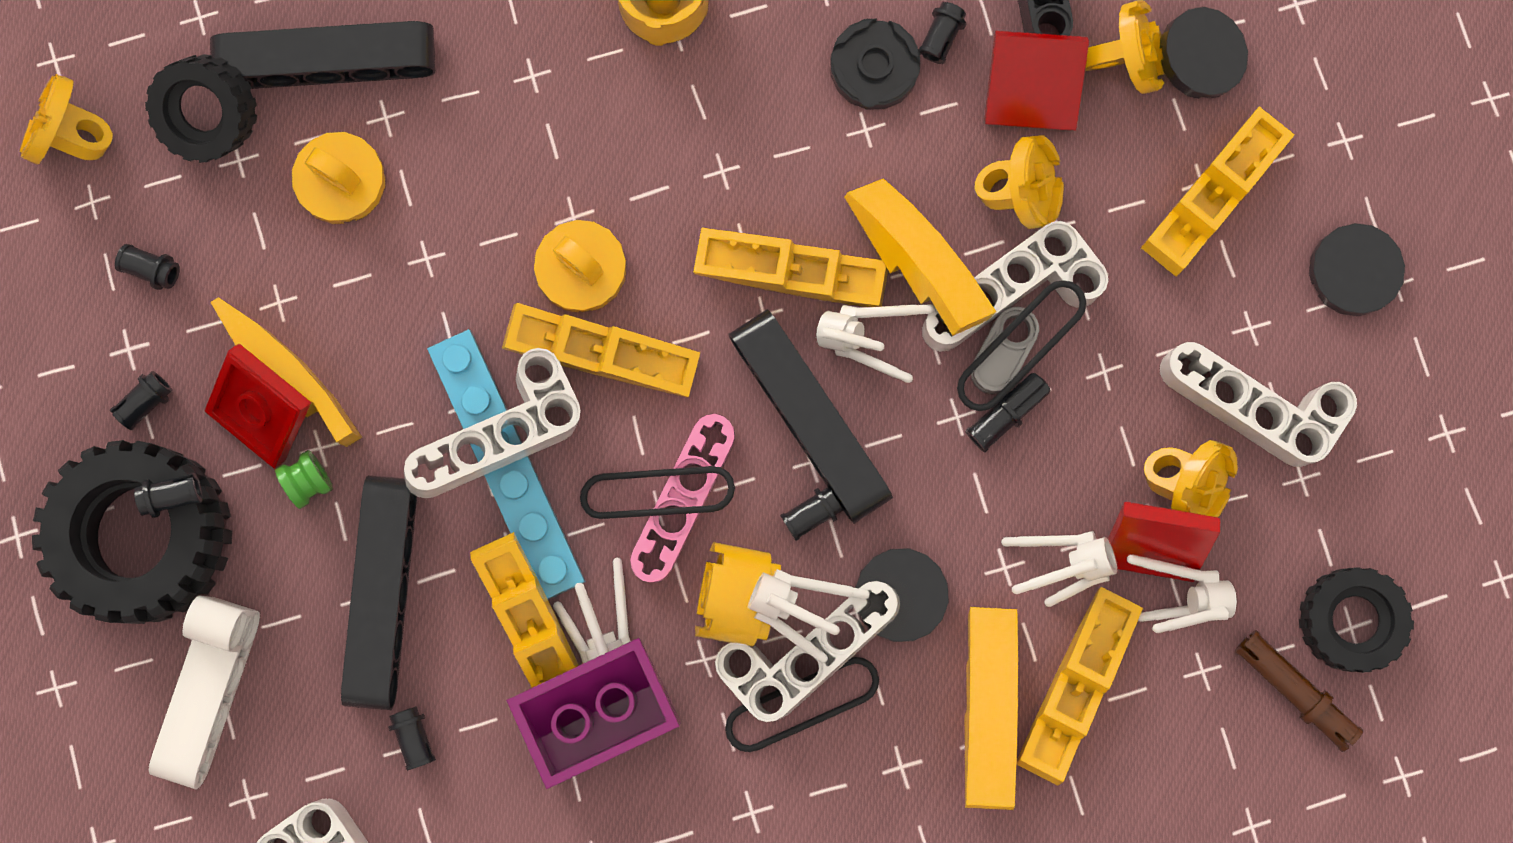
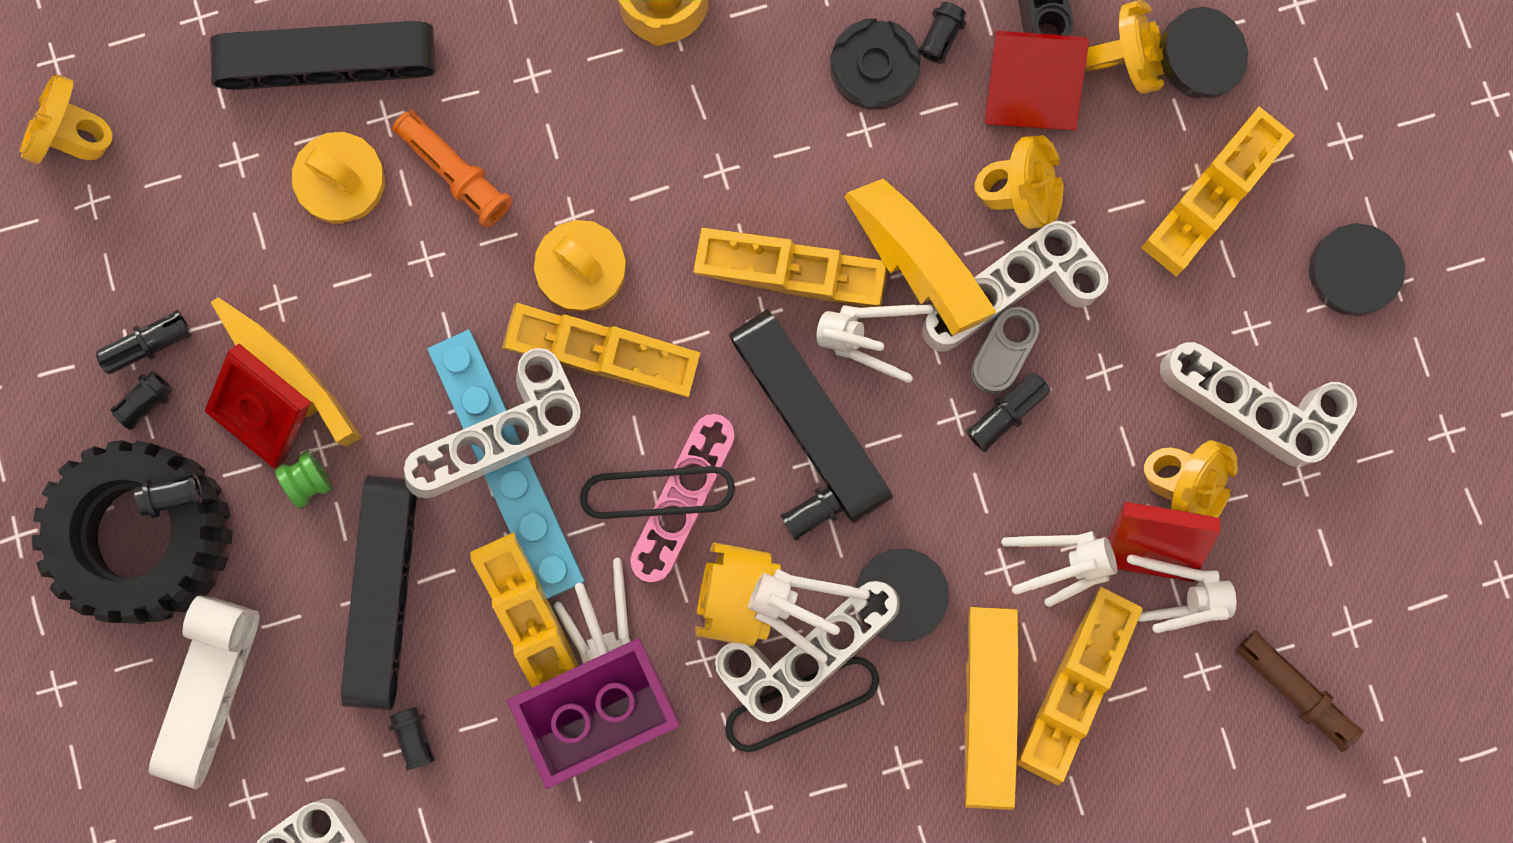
(143, 342): none -> black axle
(158, 270): black pin -> none
(168, 119): black tyre -> none
(465, 181): none -> orange pin
(1081, 310): black piece -> none
(1393, 620): black tyre -> none

